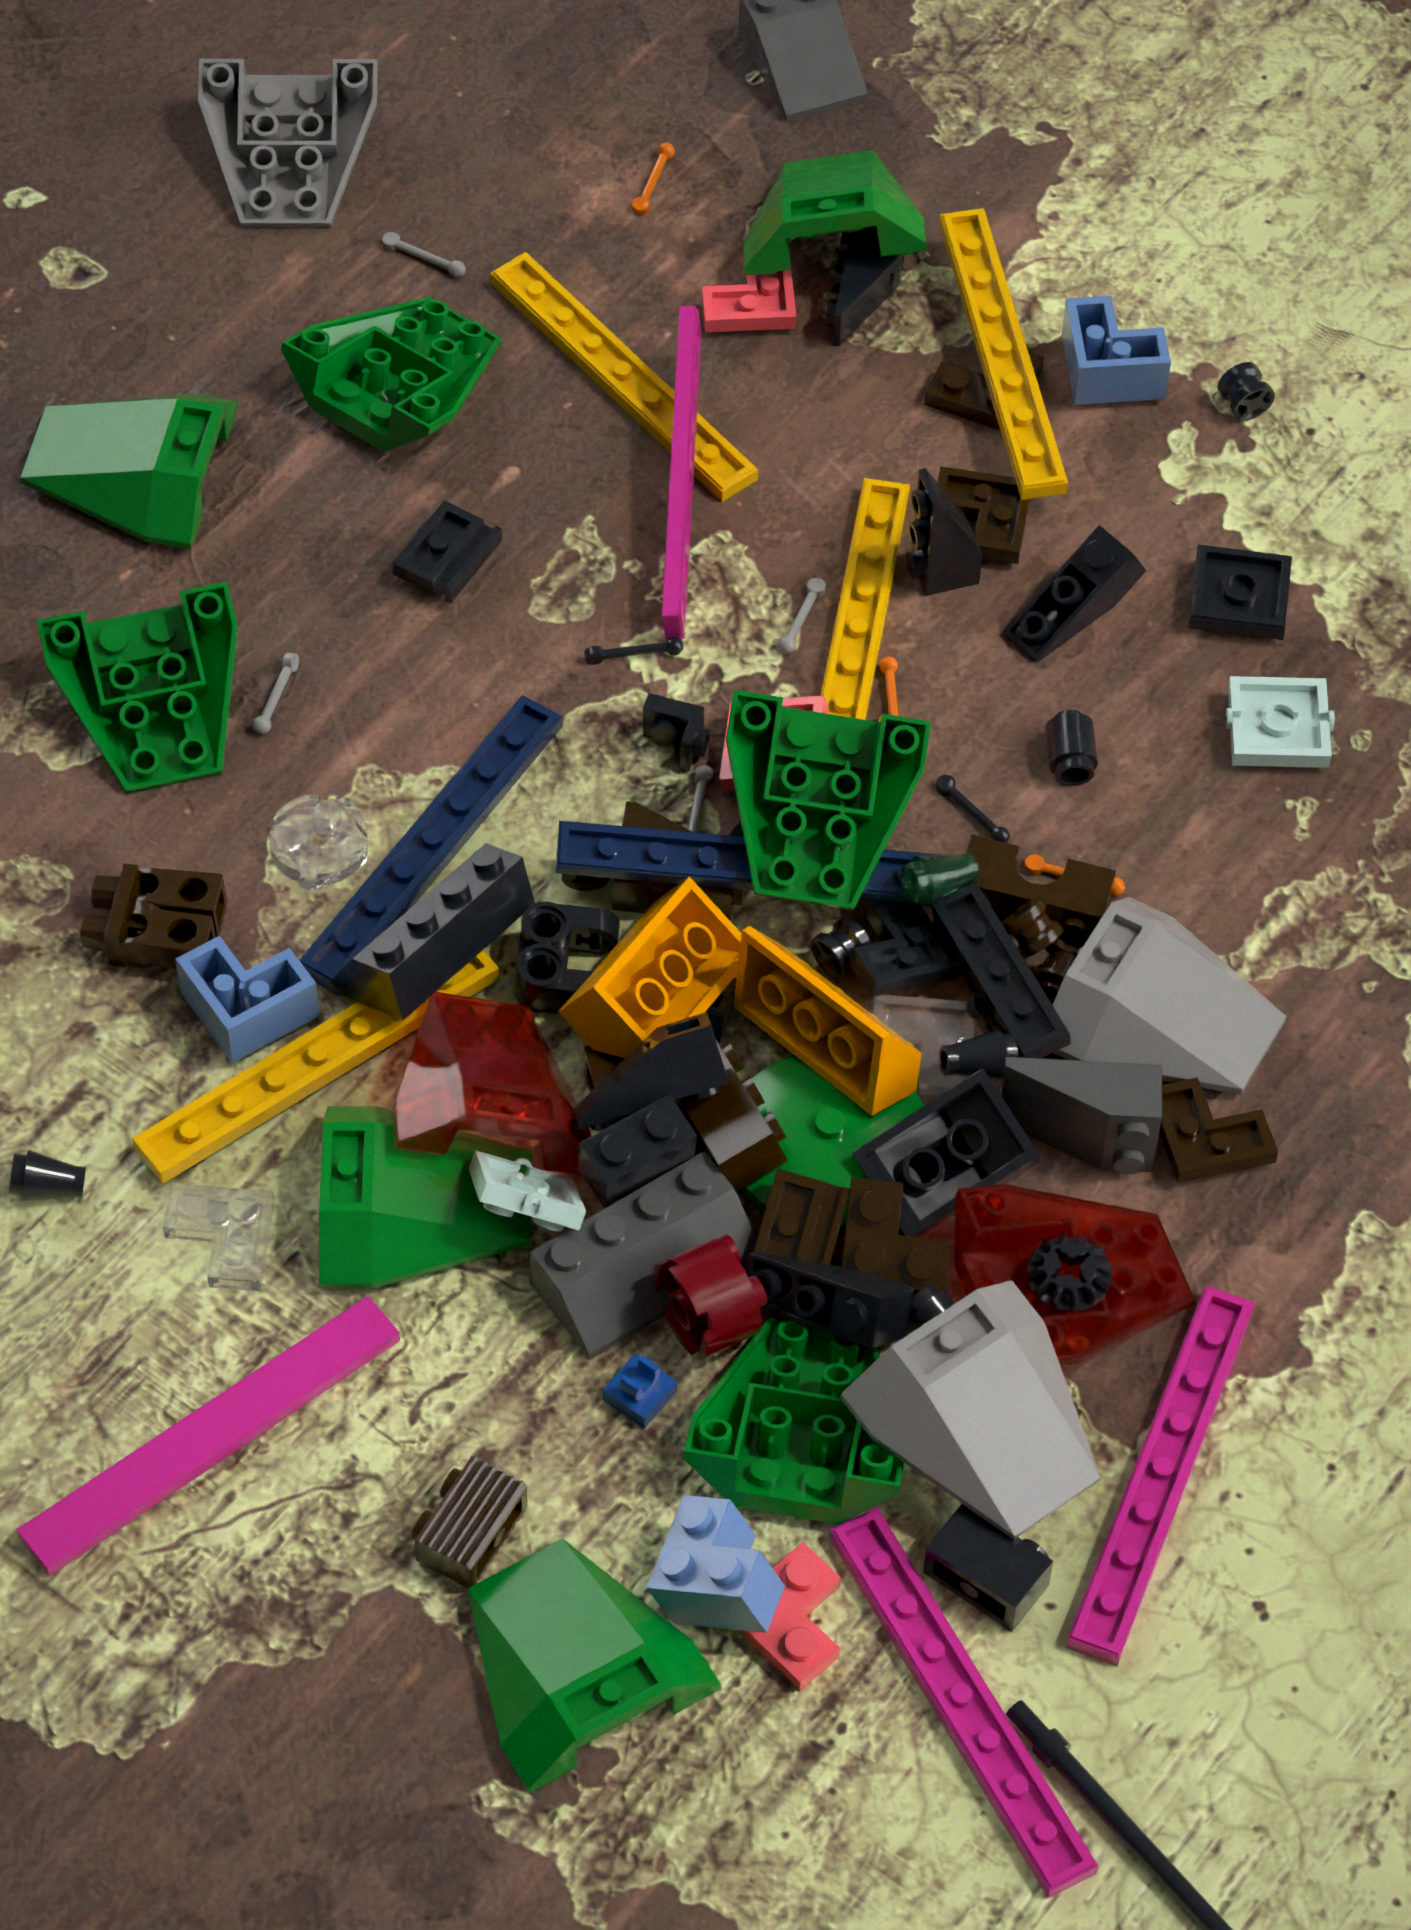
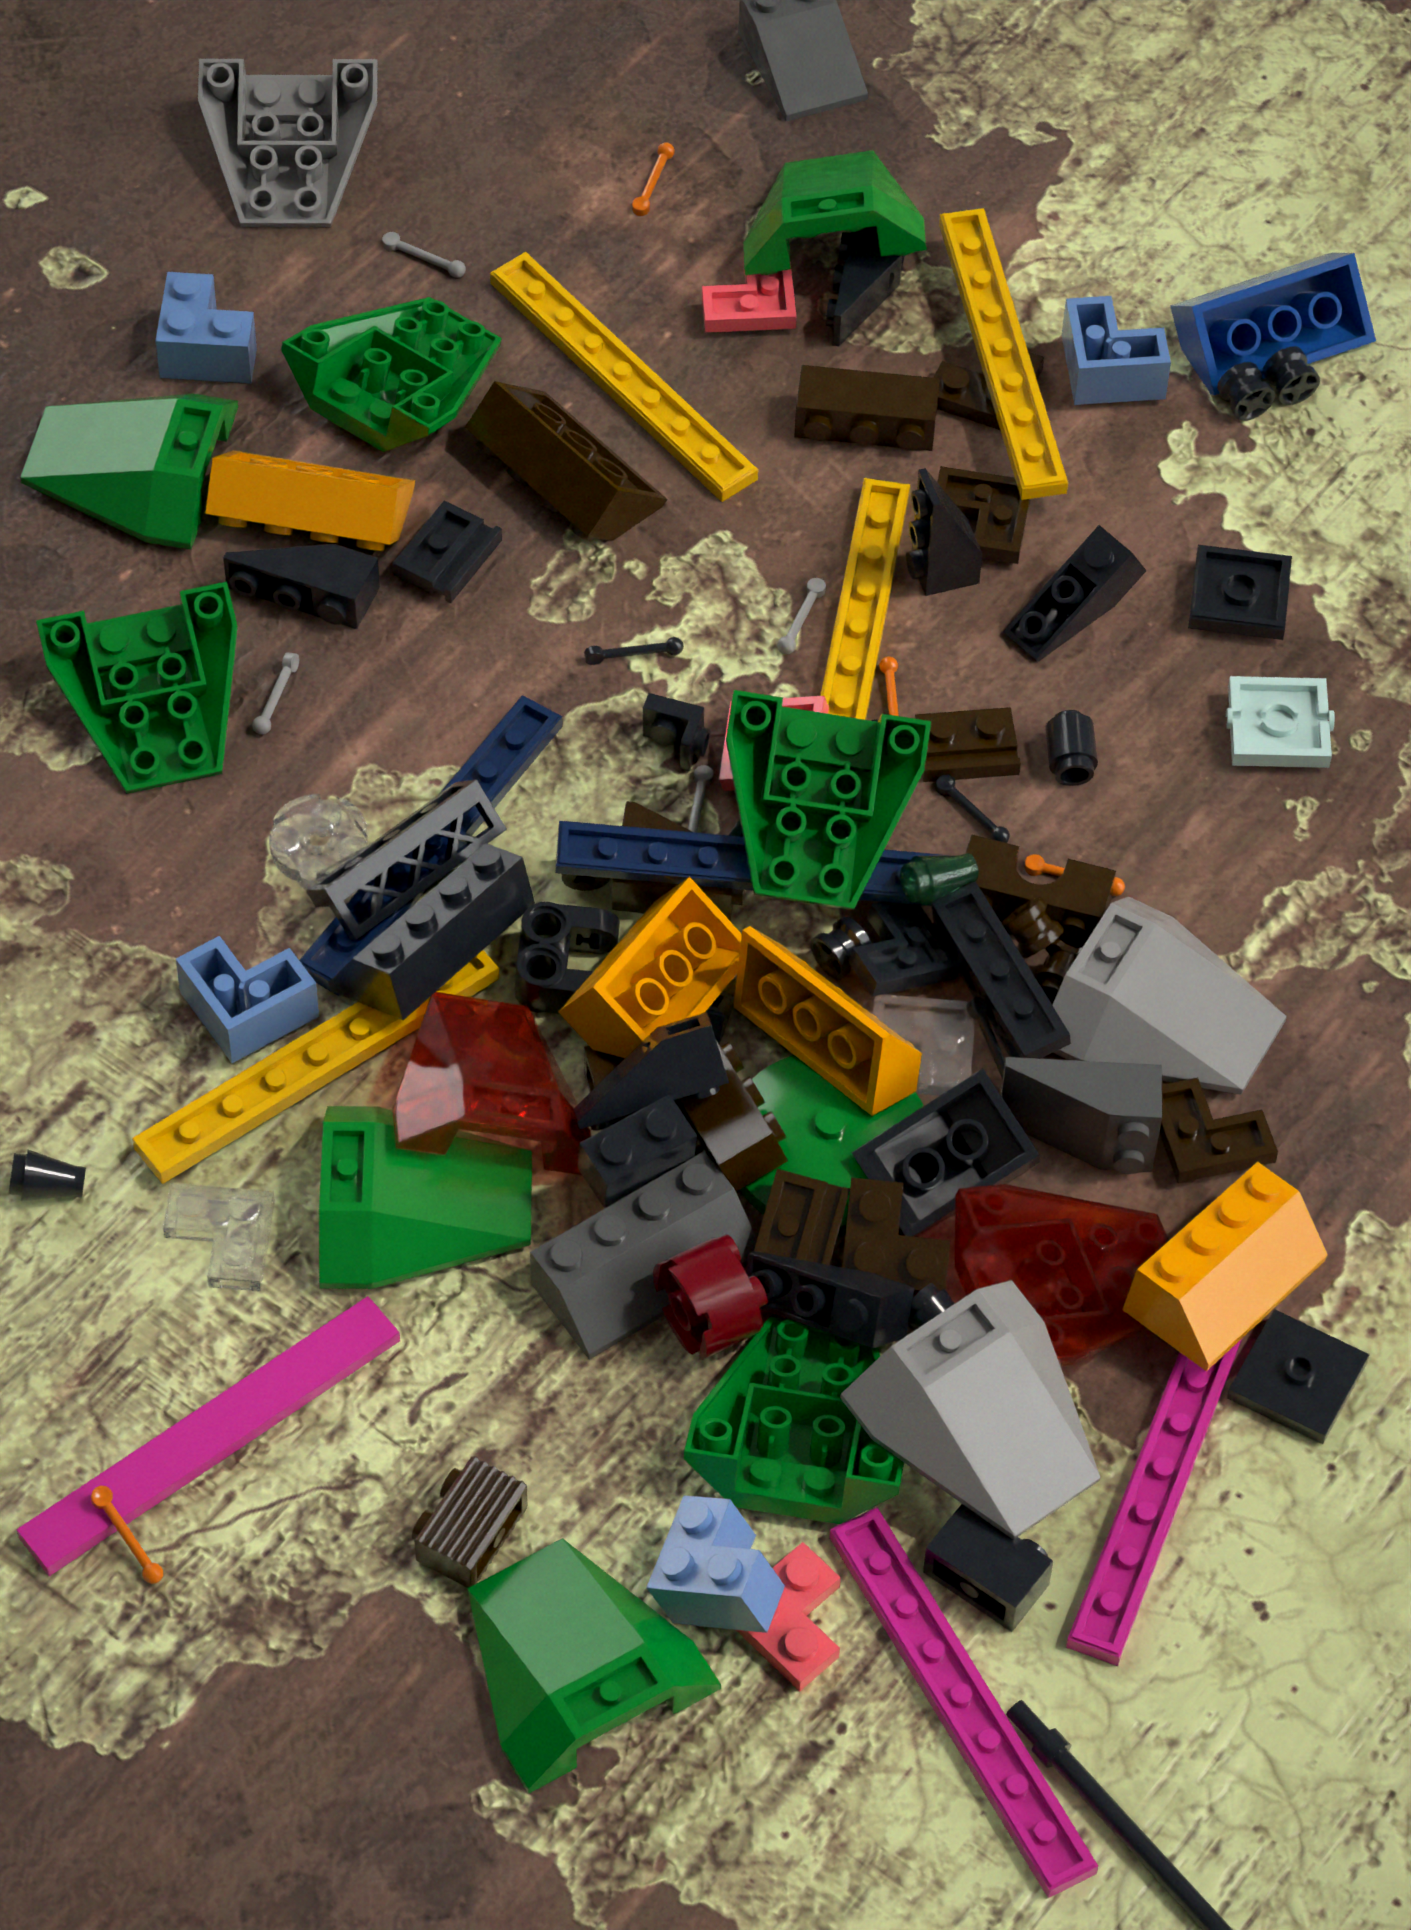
(102, 1499): none -> orange hinge
(154, 915): dark brown hips -> none
(197, 338): none -> medium blue brick
(308, 498): none -> light orange slope
(311, 579): none -> black slope
(395, 844): none -> black fence
(537, 1193): light aqua plate -> none
(562, 462): none -> dark brown slope
(639, 1390): blue tile -> none
(681, 473): dark pink tile -> none
(866, 407): none -> dark brown brick
(971, 744): none -> dark brown plate
(979, 1052): black cone -> none
(1065, 1291): black gear -> none
(1227, 1267): none -> light orange slope
(1291, 375): none -> black wheel
(1298, 1376): none -> black plate
(1303, 305): none -> blue slope

